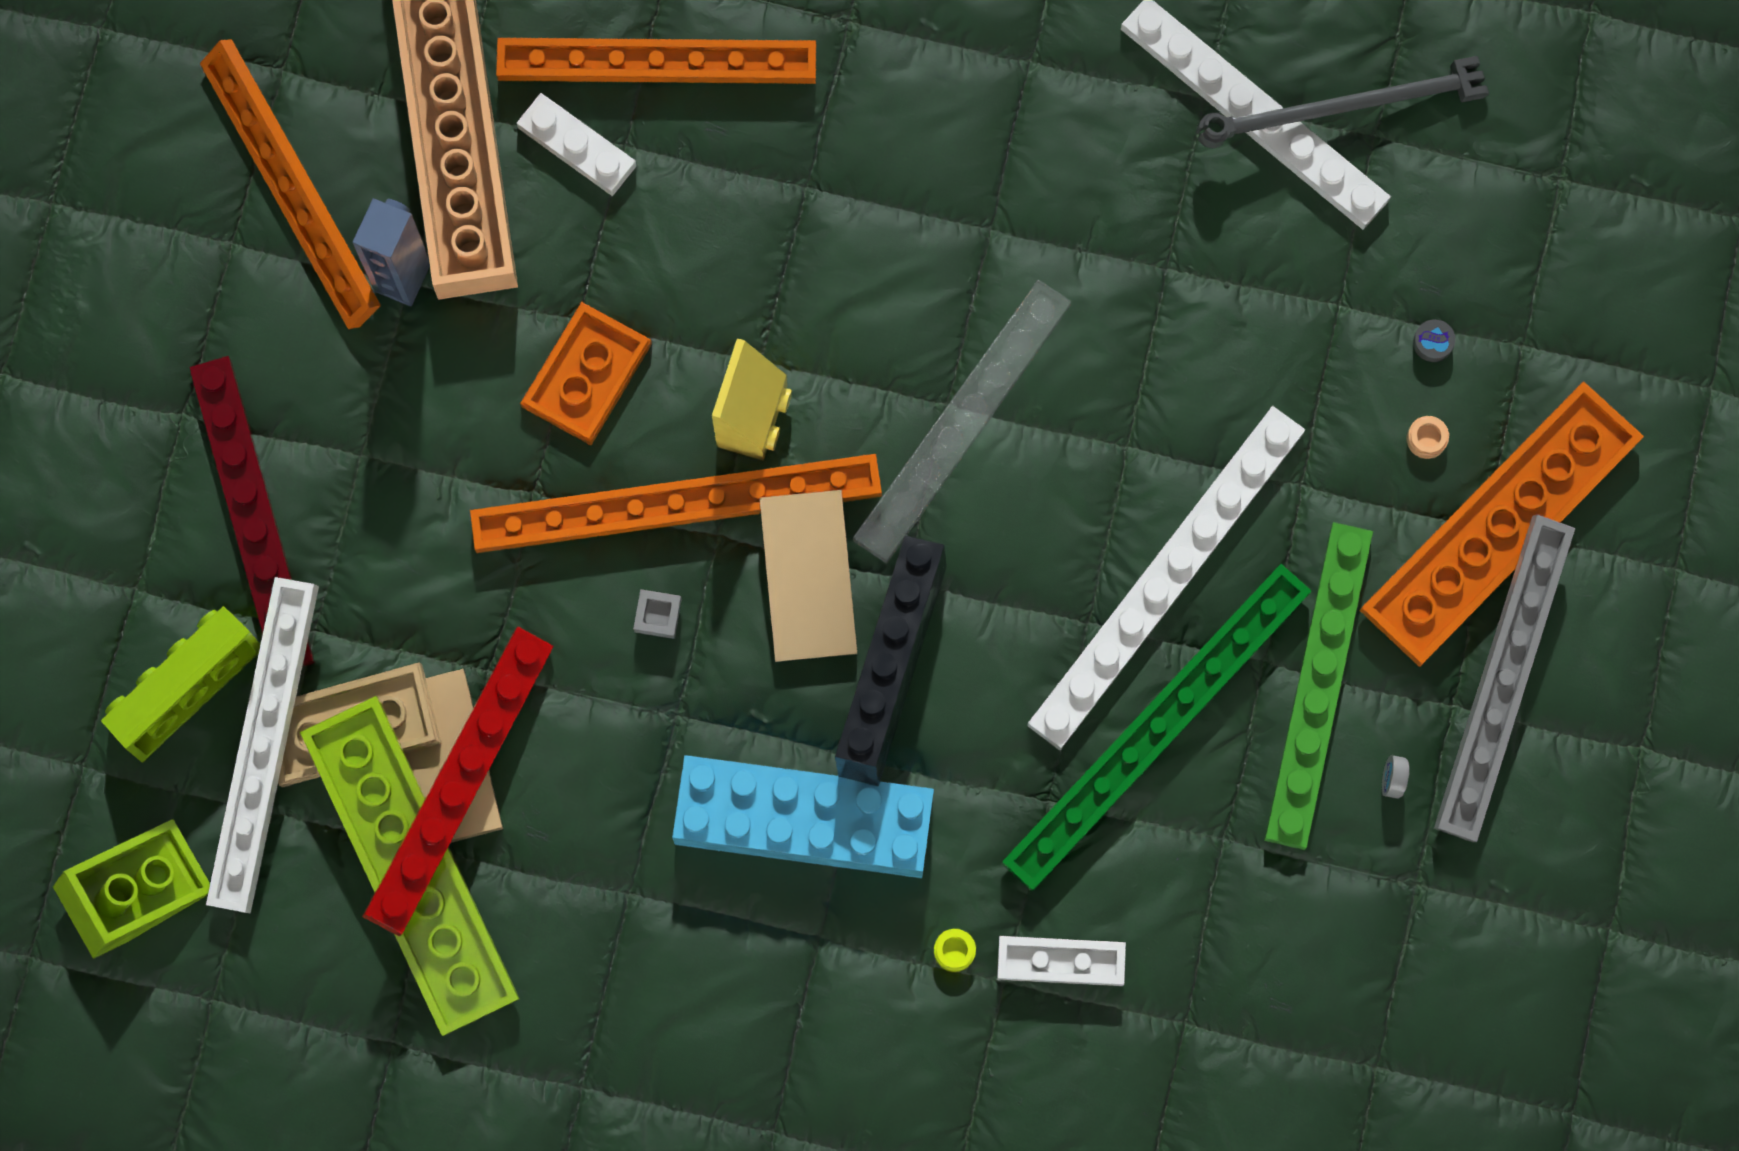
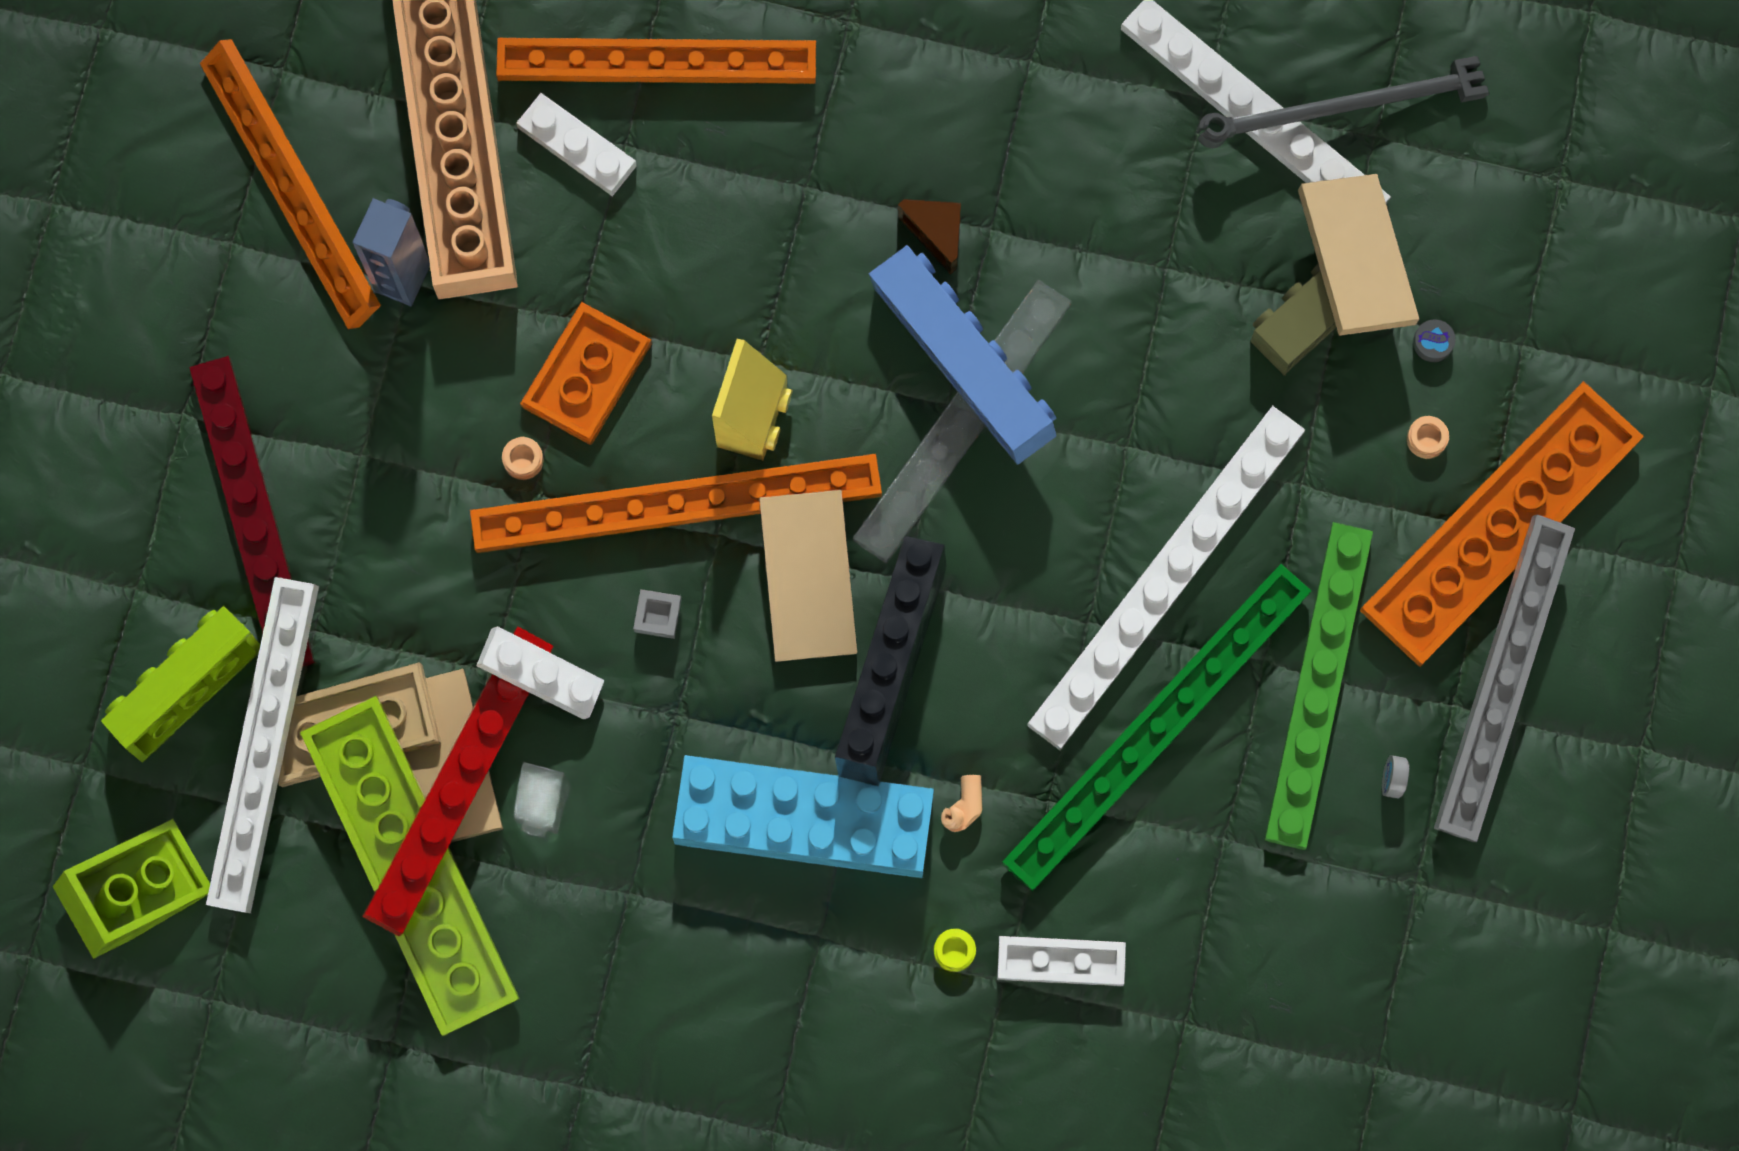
(522, 458): none -> light nougat tile
(540, 673): none -> white plate
(540, 799): none -> clear slope
(935, 226): none -> reddish brown slope
(963, 354): none -> medium blue brick
(968, 808): none -> light nougat arm
(1296, 325): none -> olive brick
(1358, 254): none -> tan tile

